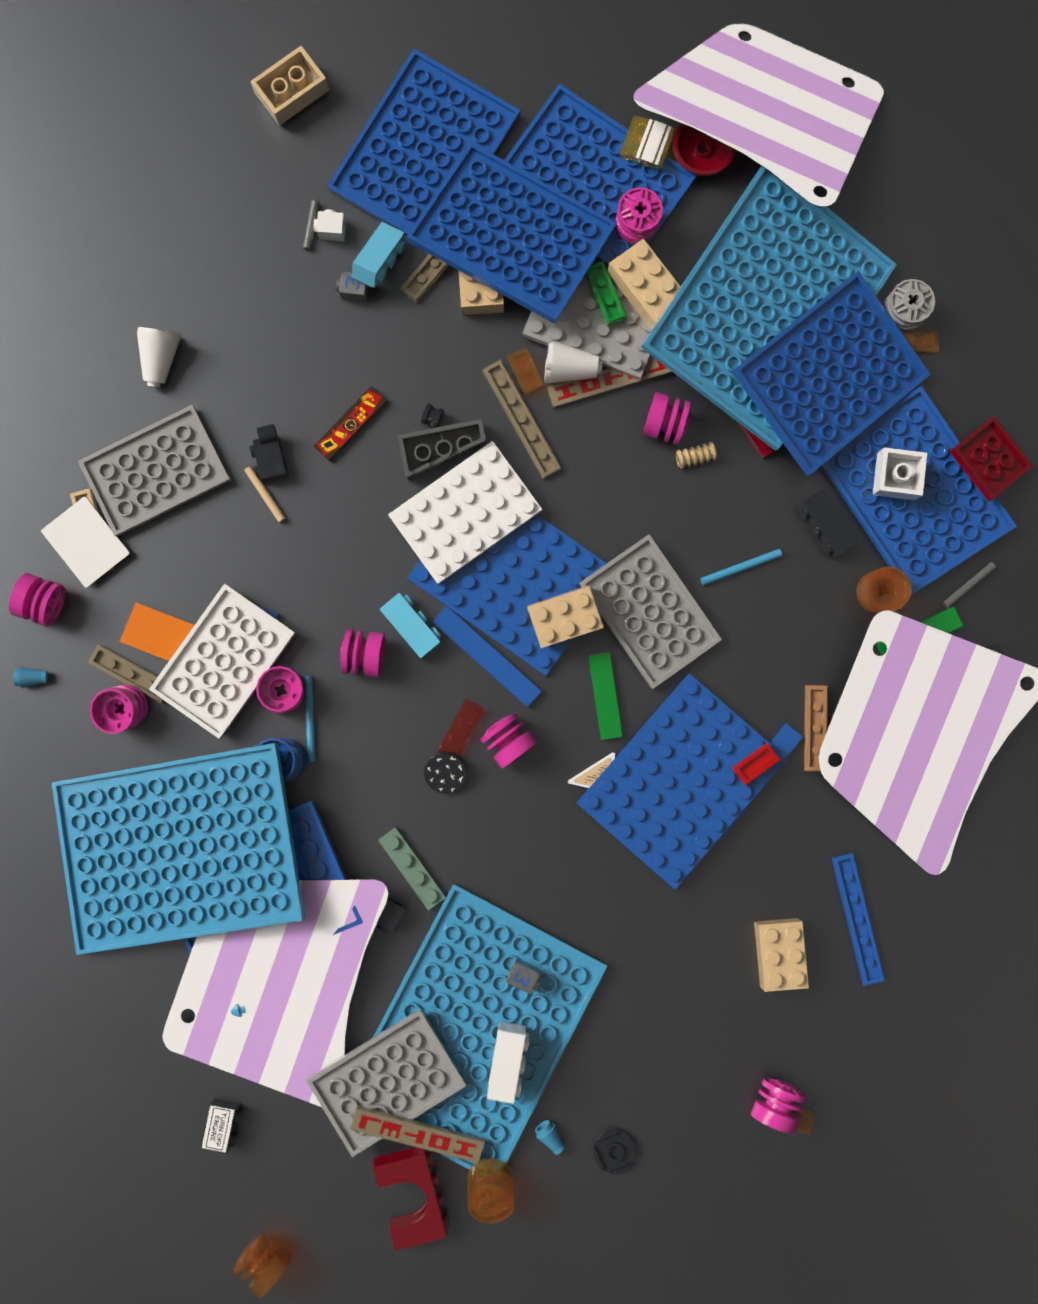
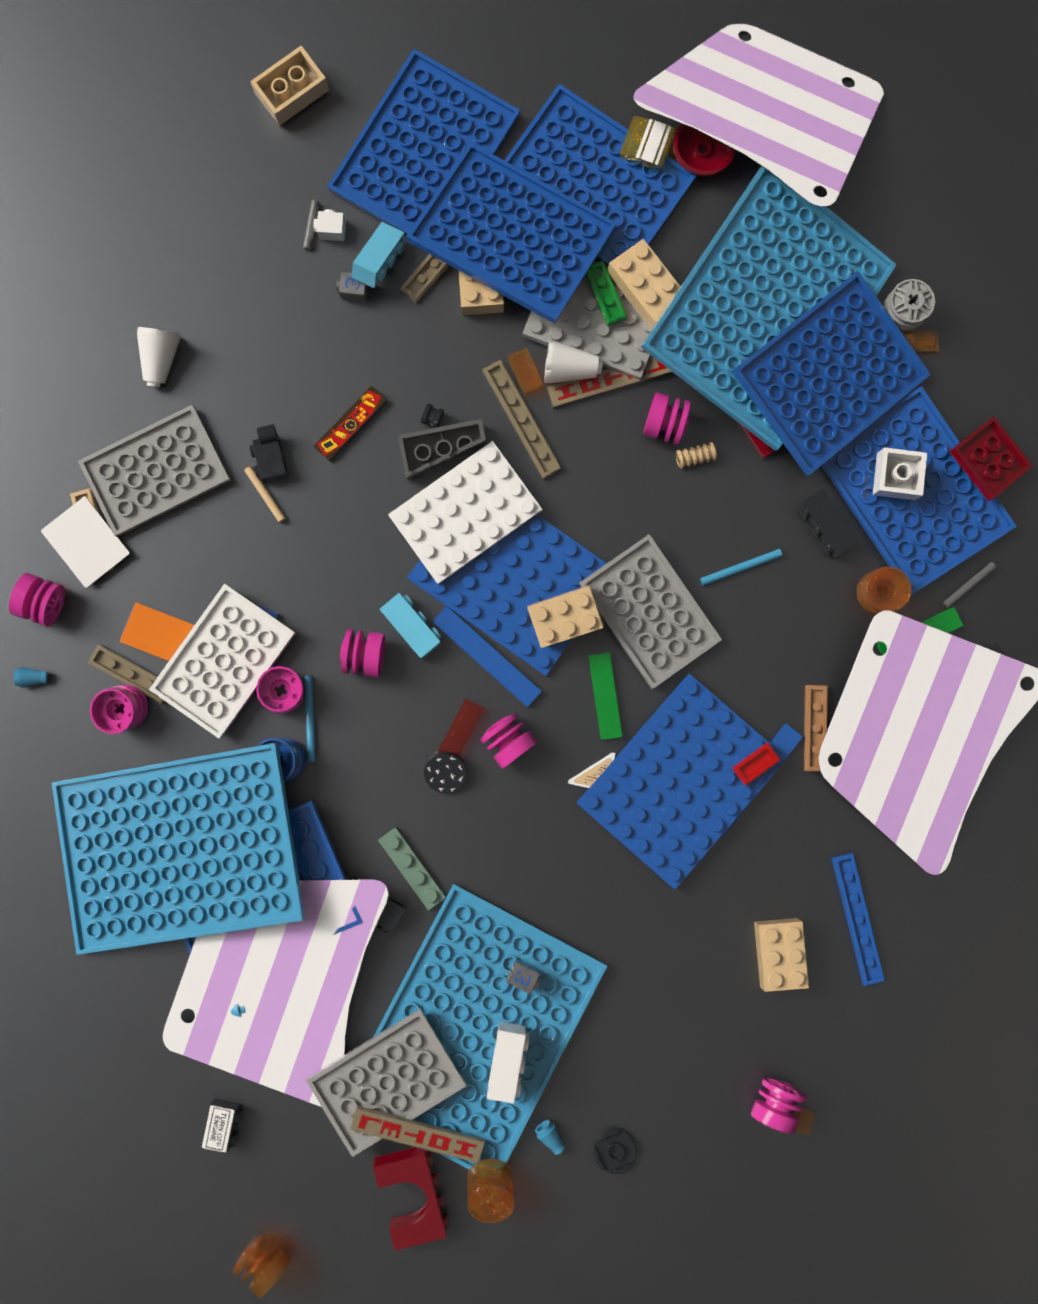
(635, 226): dark pink wheel -> none

